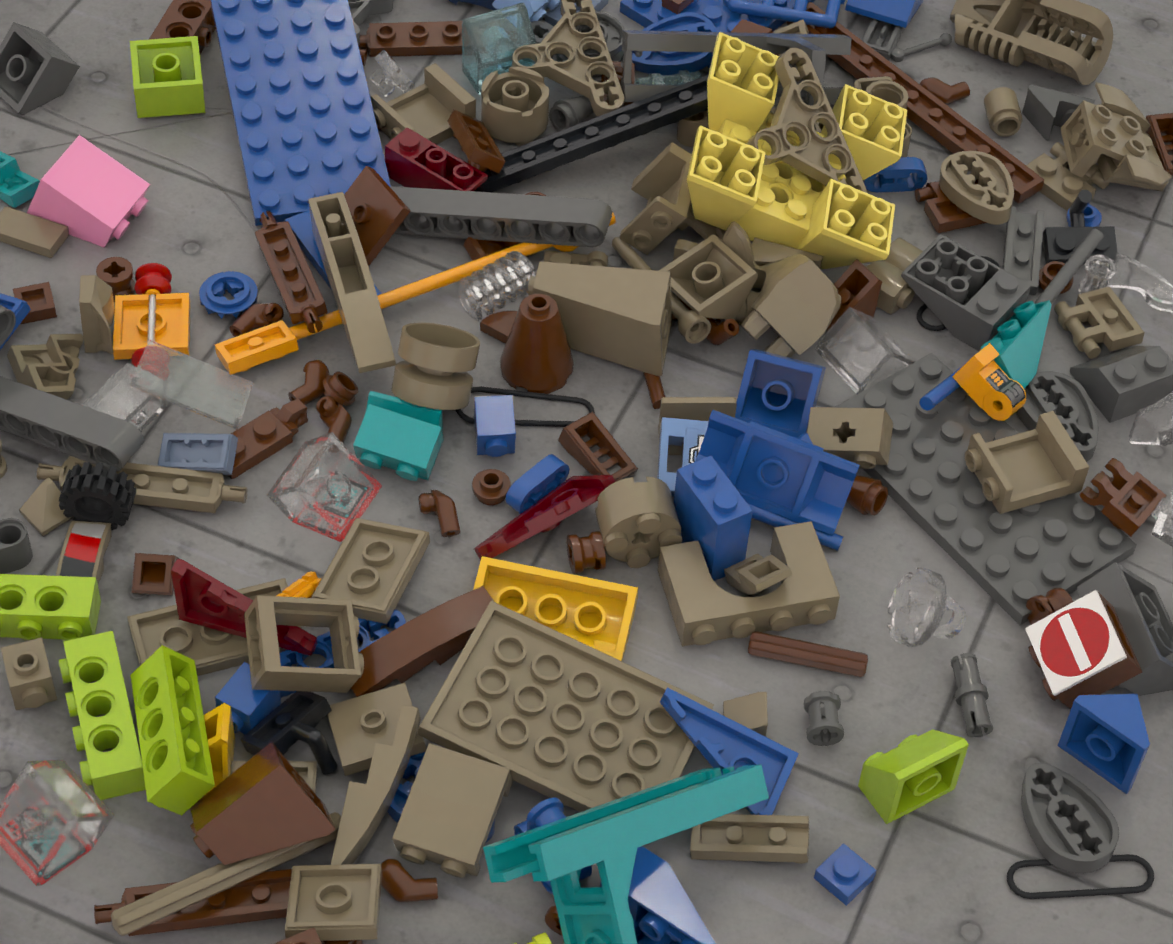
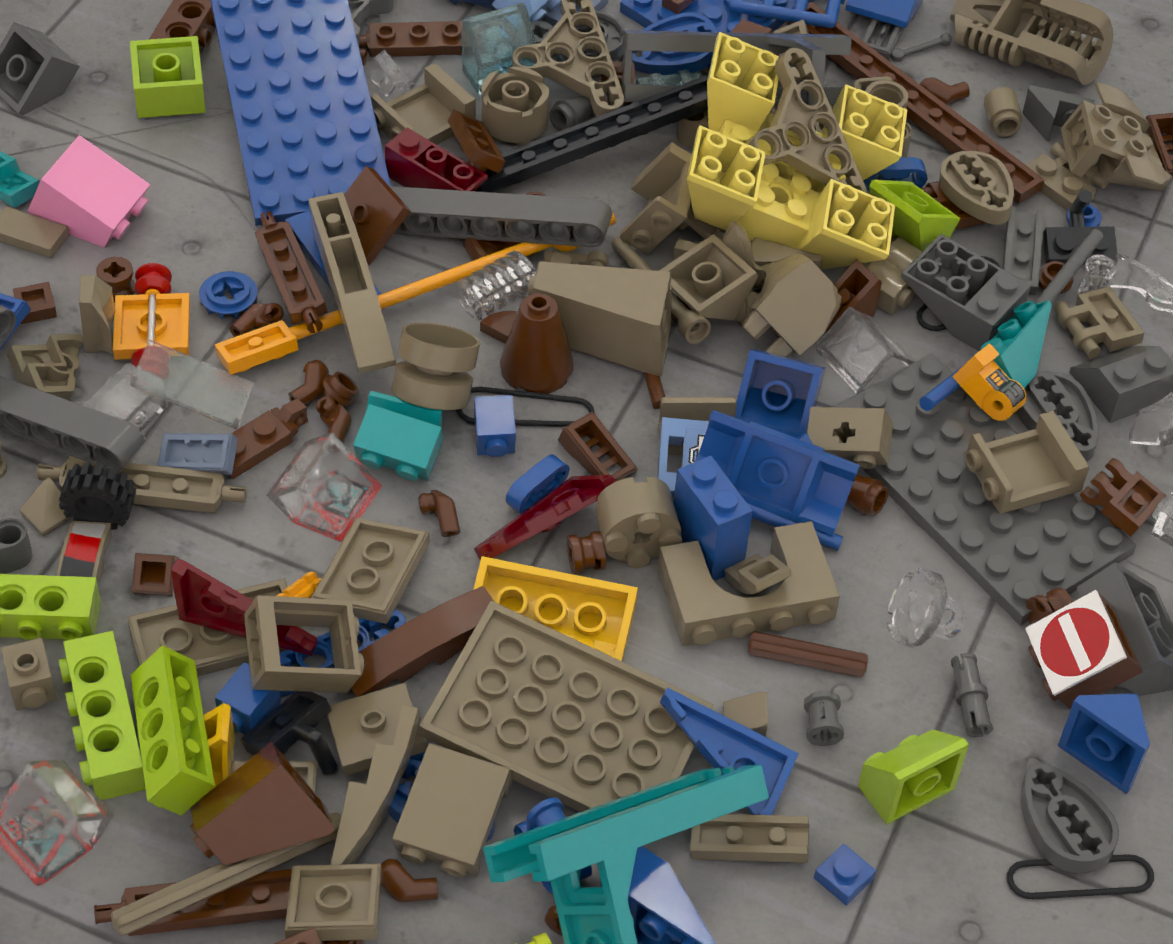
(494, 493): reddish brown plate -> none
(722, 331): reddish brown arm -> none
(916, 215): none -> lime slope

